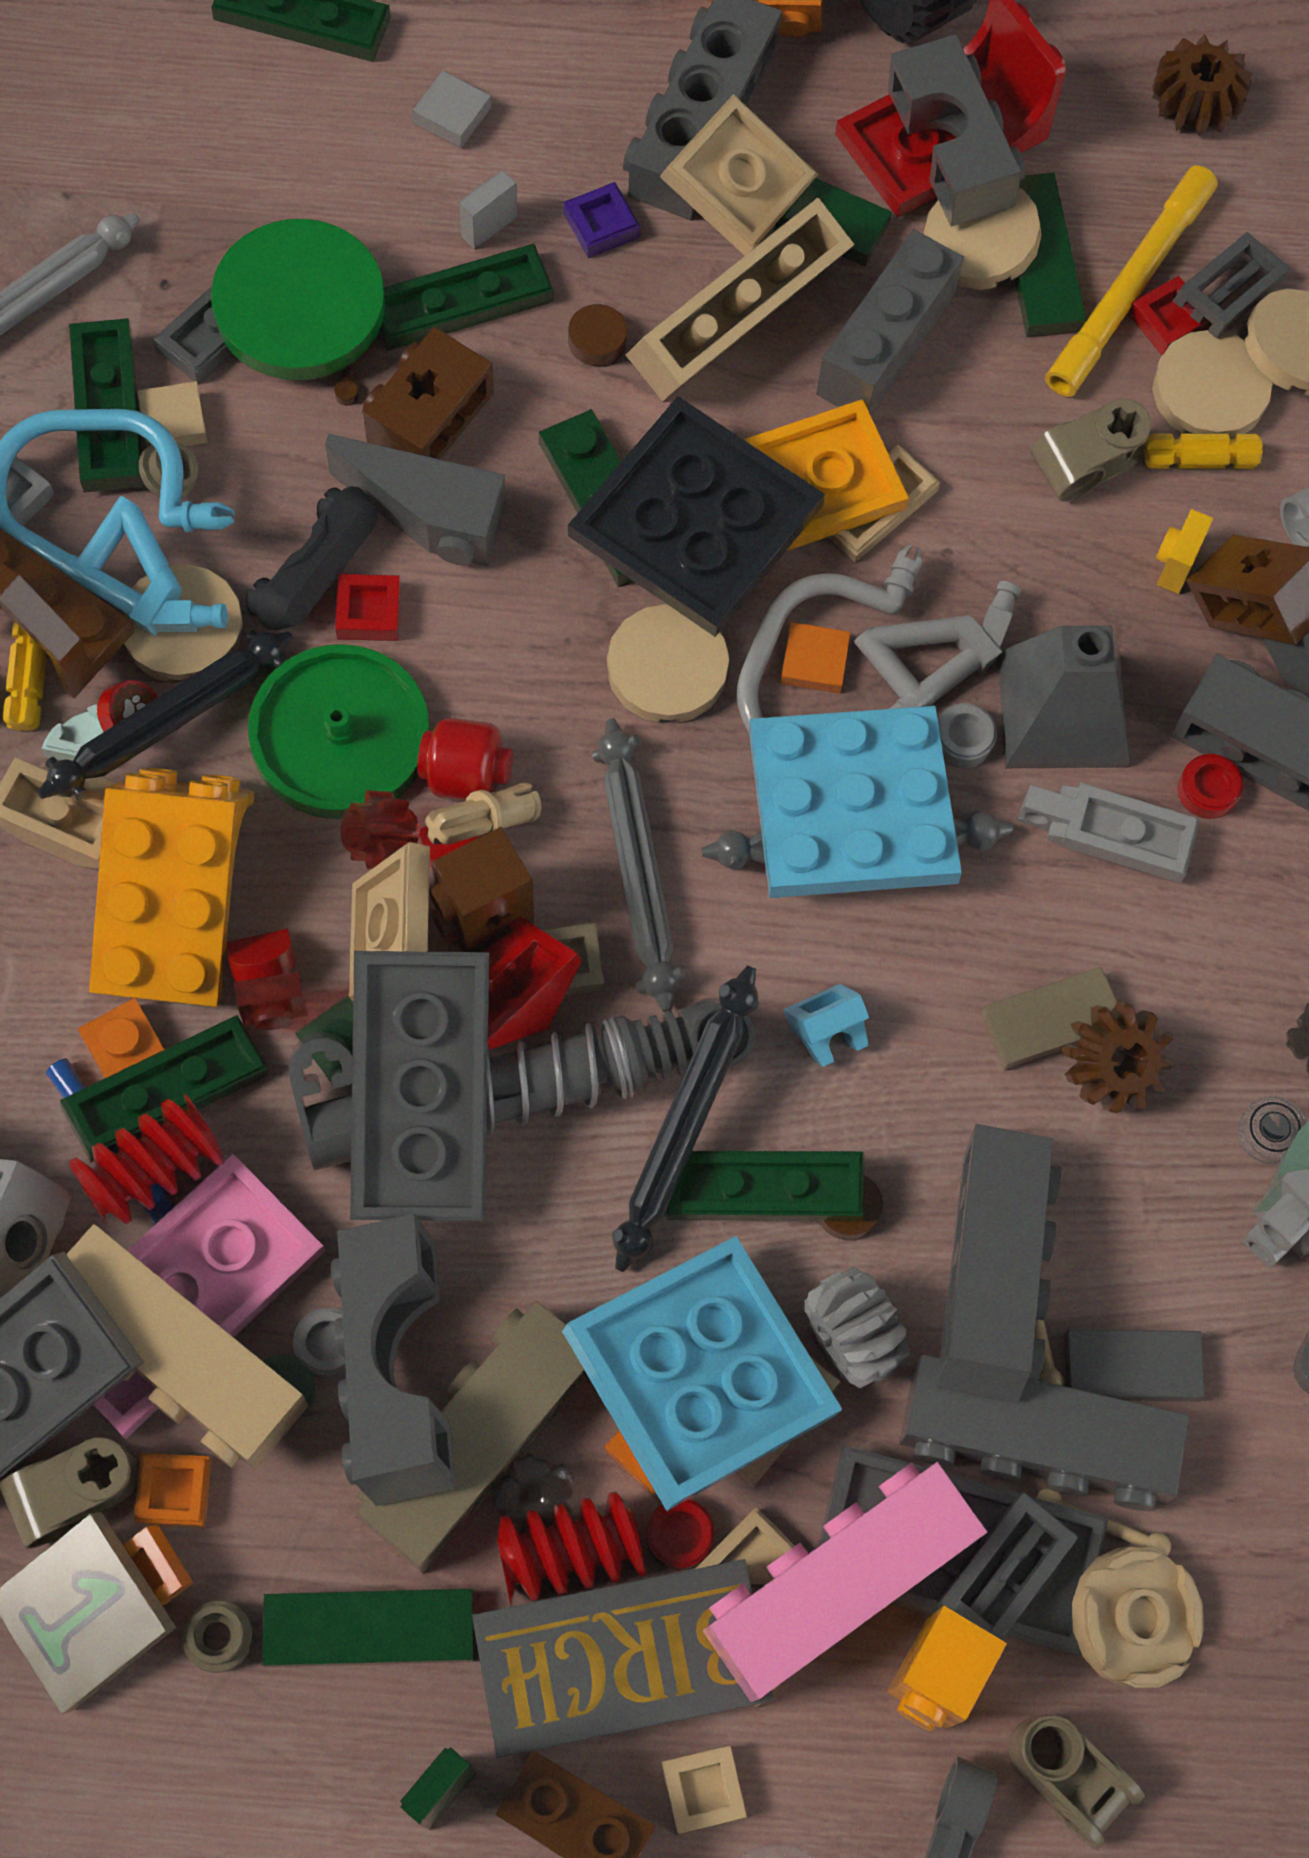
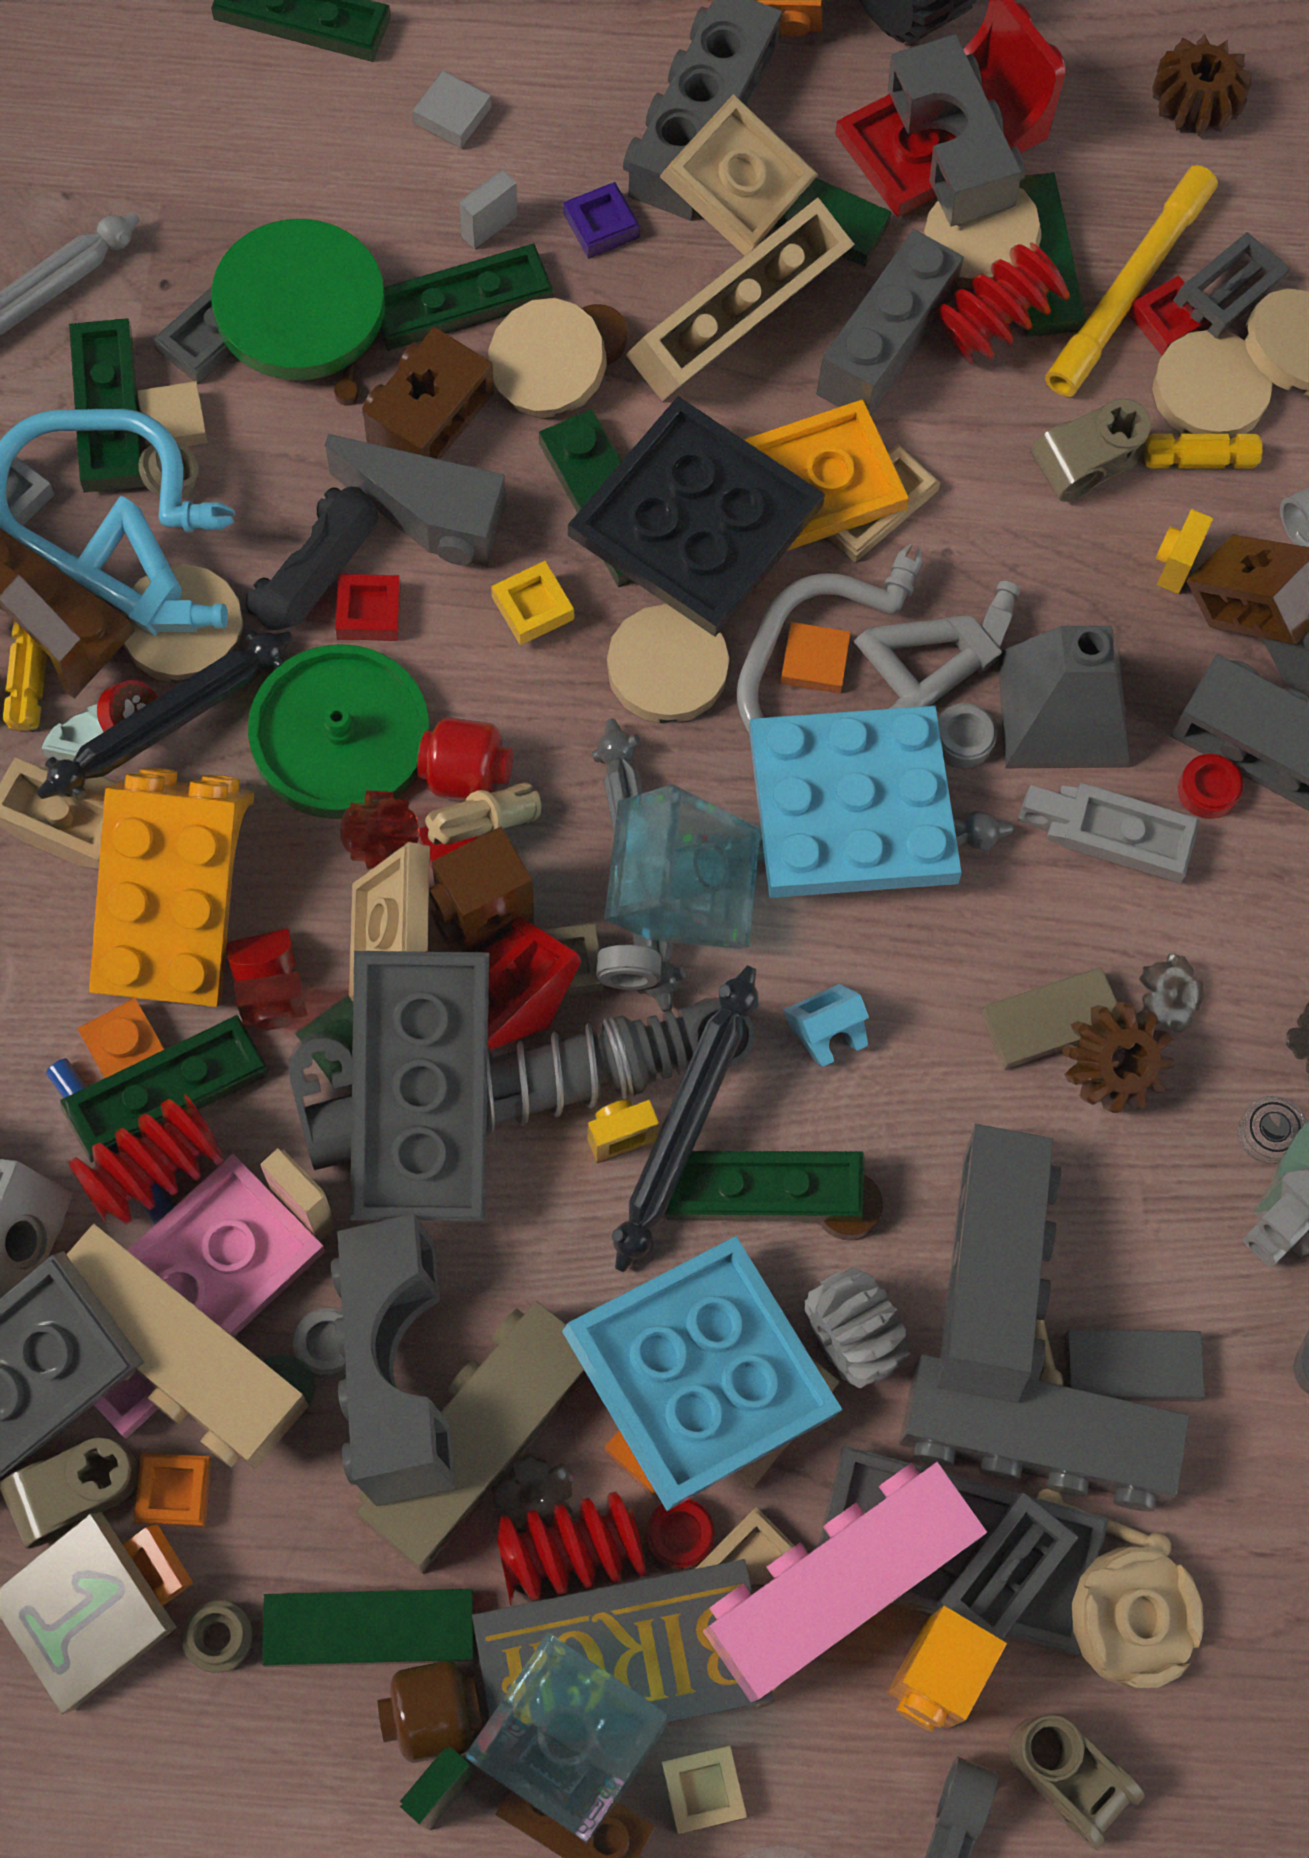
(298, 1193): none -> tan tile
(430, 1711): none -> reddish brown head
(532, 602): none -> yellow plate
(547, 357): none -> tan tile
(568, 1737): none -> clear light blue slope
(622, 1128): none -> yellow plate
(629, 967): none -> light grey tile
(682, 870): none -> clear light blue slope
(1001, 301): none -> red piece
(1172, 992): none -> clear smoke plant

